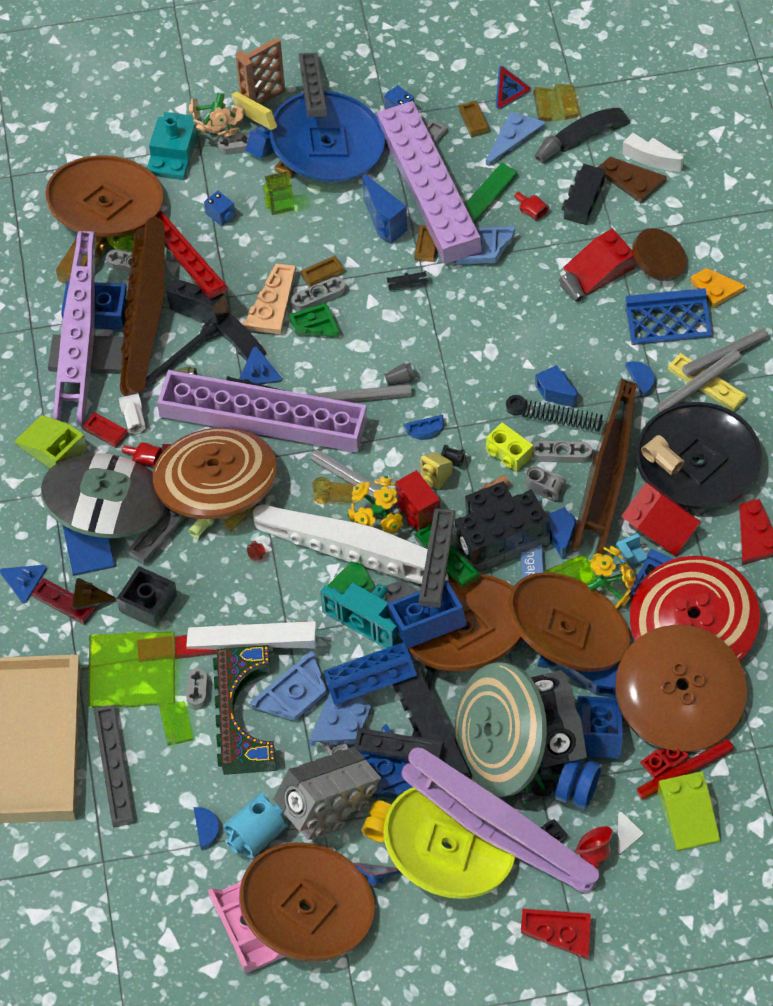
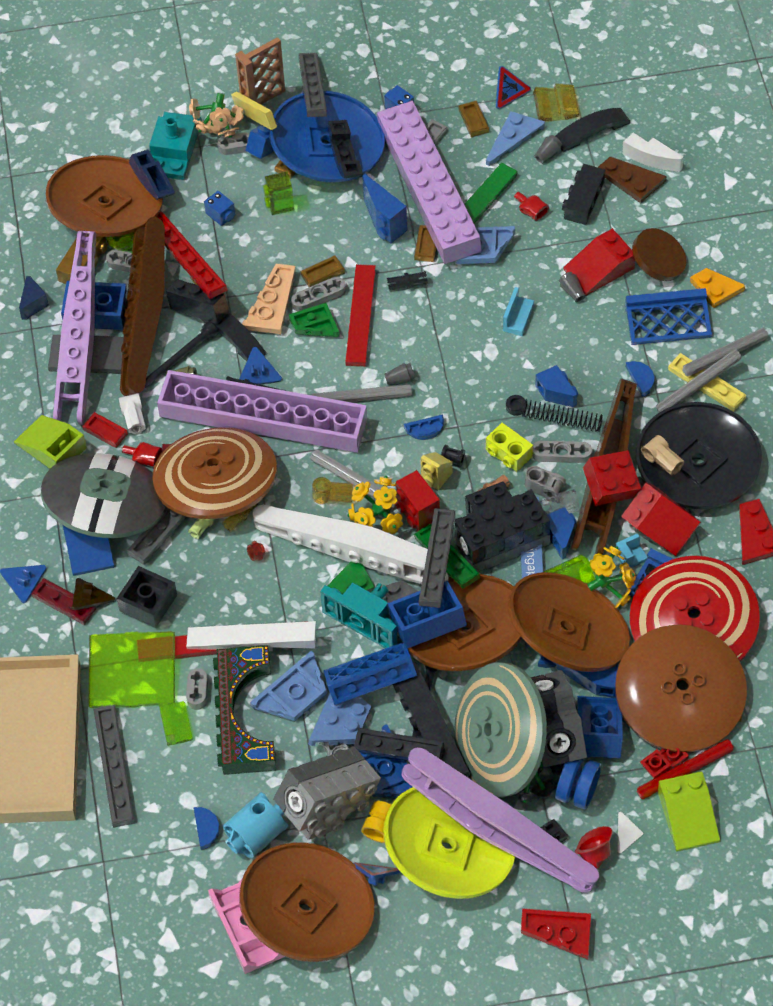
(32, 299): none -> dark blue slope
(151, 174): none -> dark blue slope
(342, 149): none -> black slope
(360, 315): none -> red tile
(517, 313): none -> medium azure panel
(565, 499): none -> clear plate
(611, 477): none -> red brick

